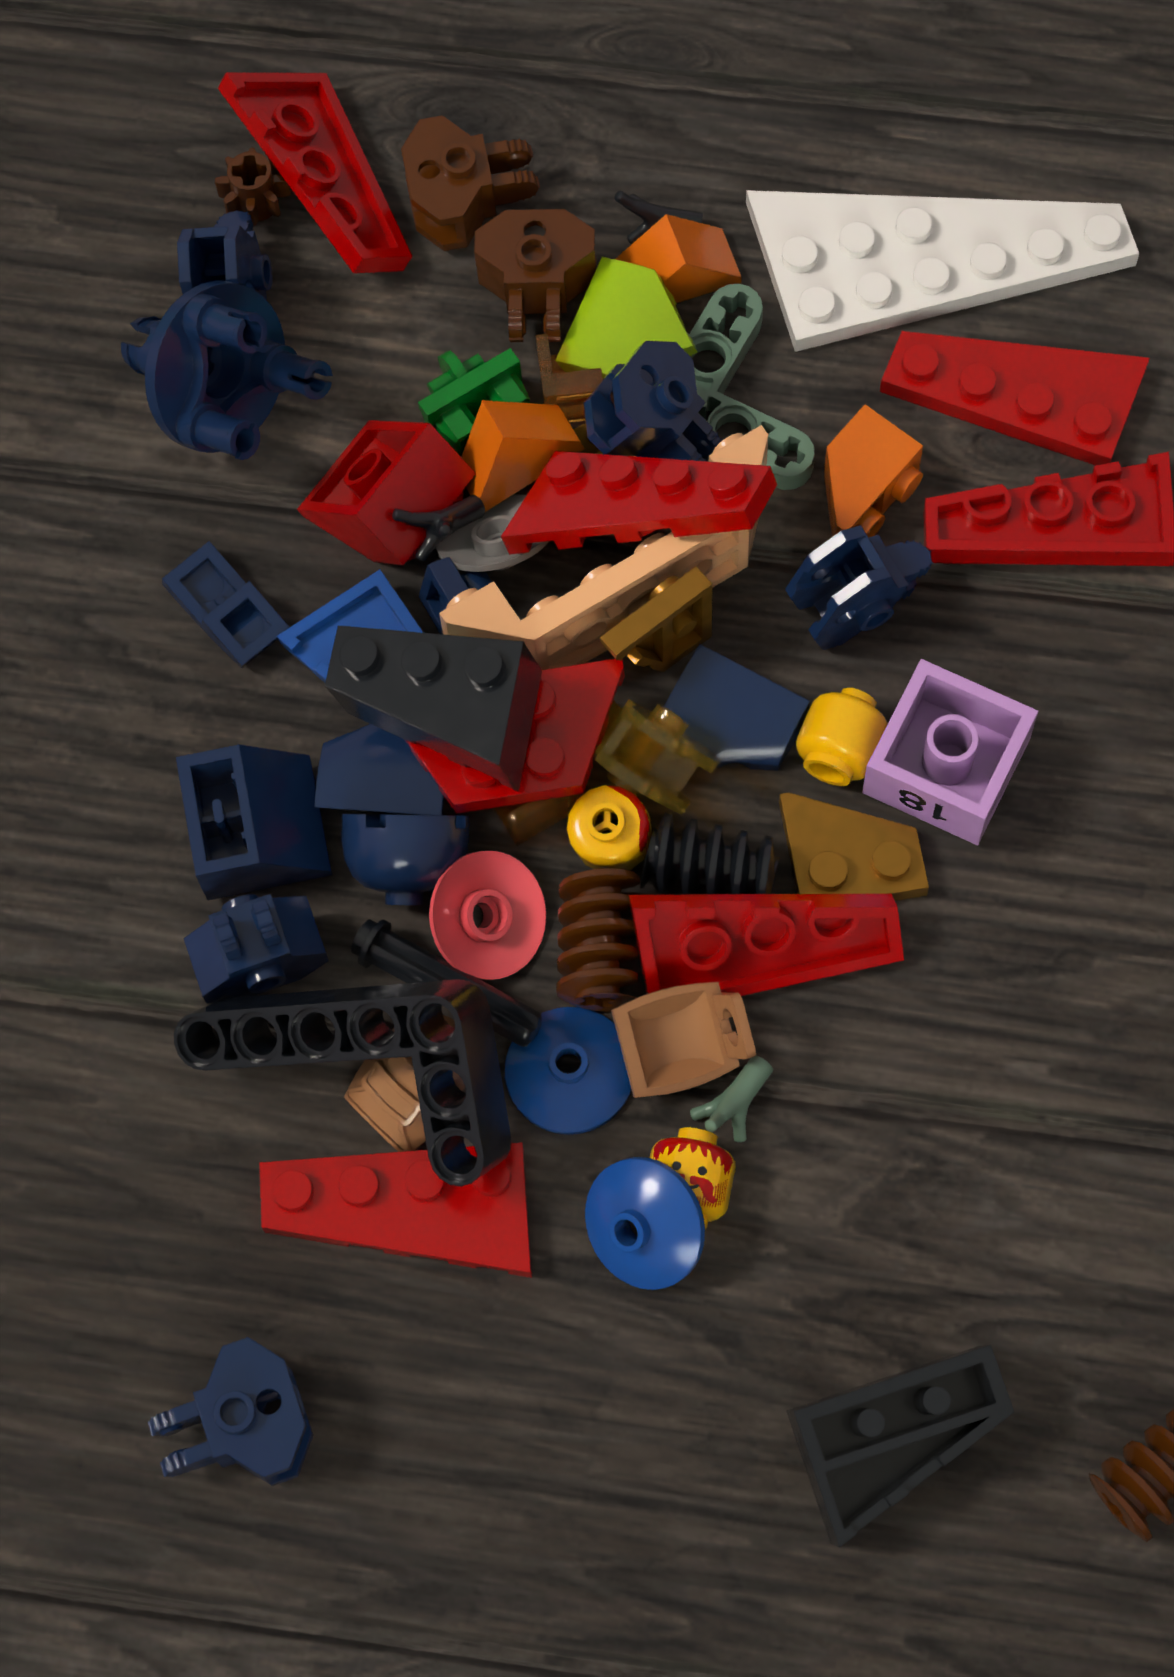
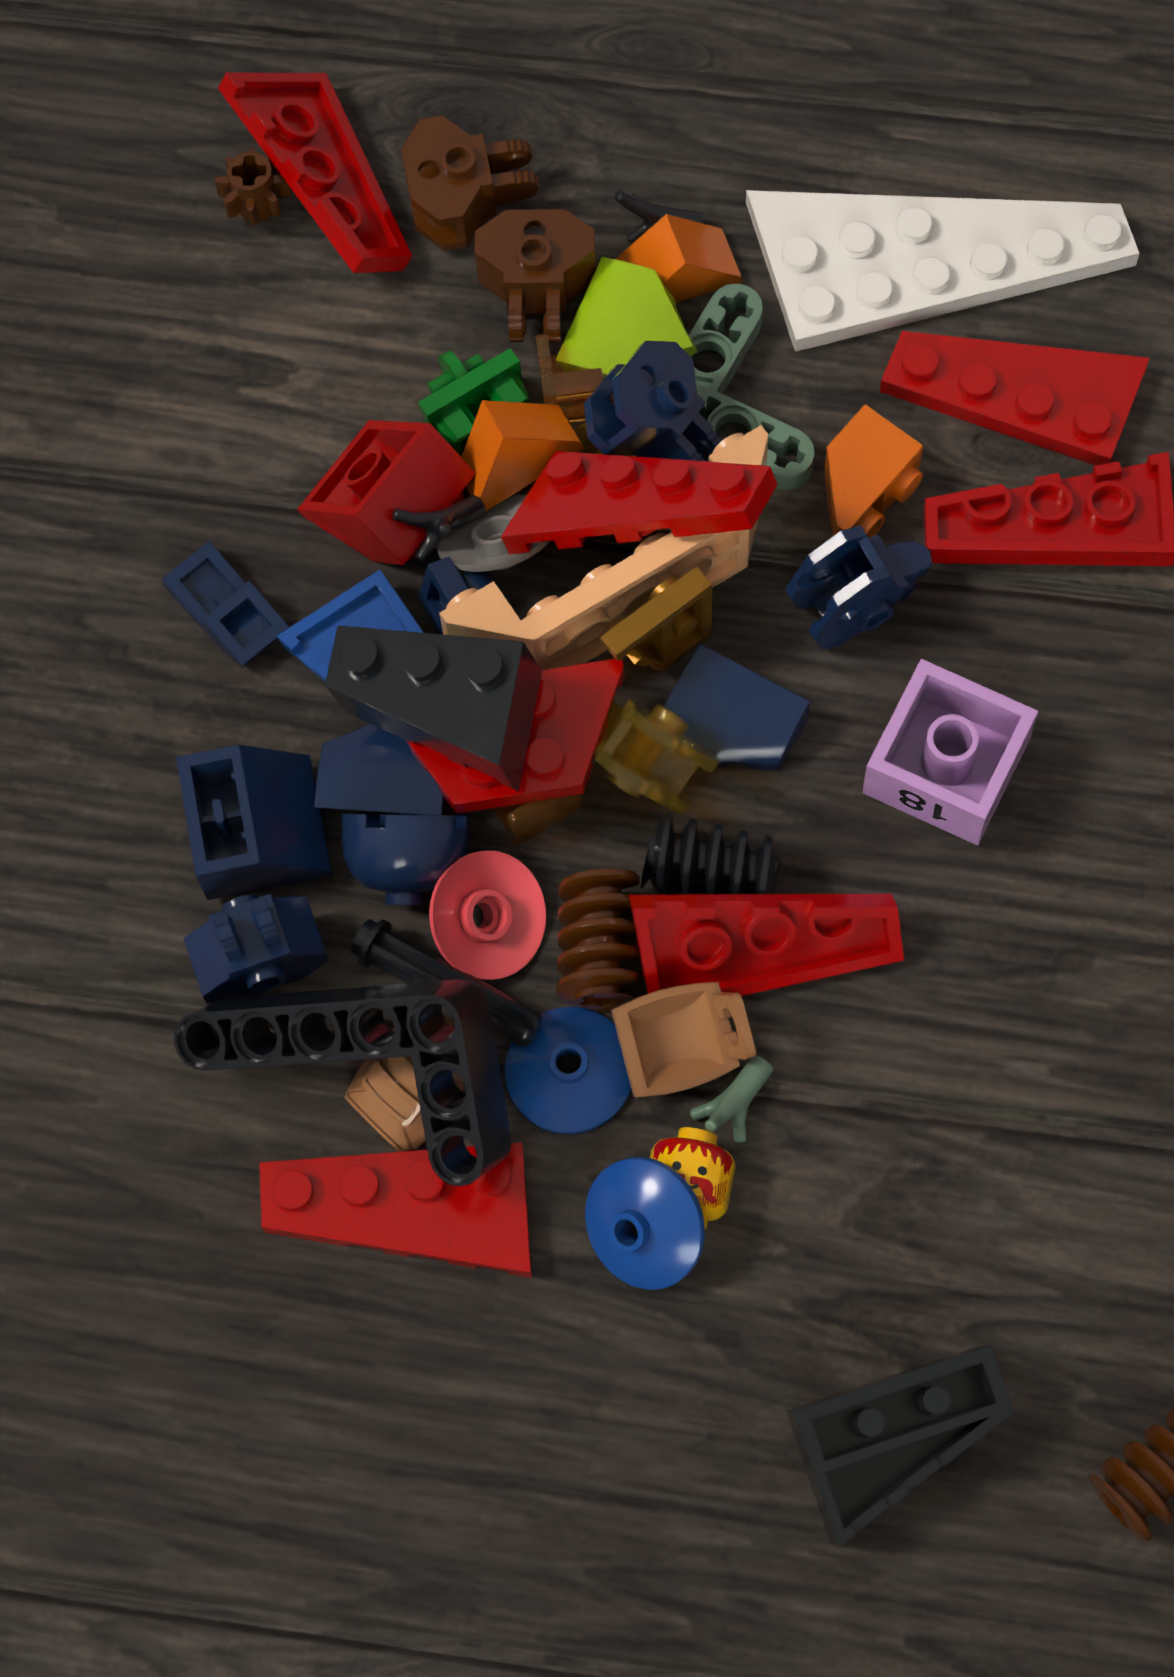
(219, 368): dark blue piece -> none
(223, 254): dark blue hinge -> none
(235, 1417): dark blue hinge -> none
(593, 814): yellow head -> none
(840, 736): yellow head -> none
(850, 851): pearl gold wing -> none

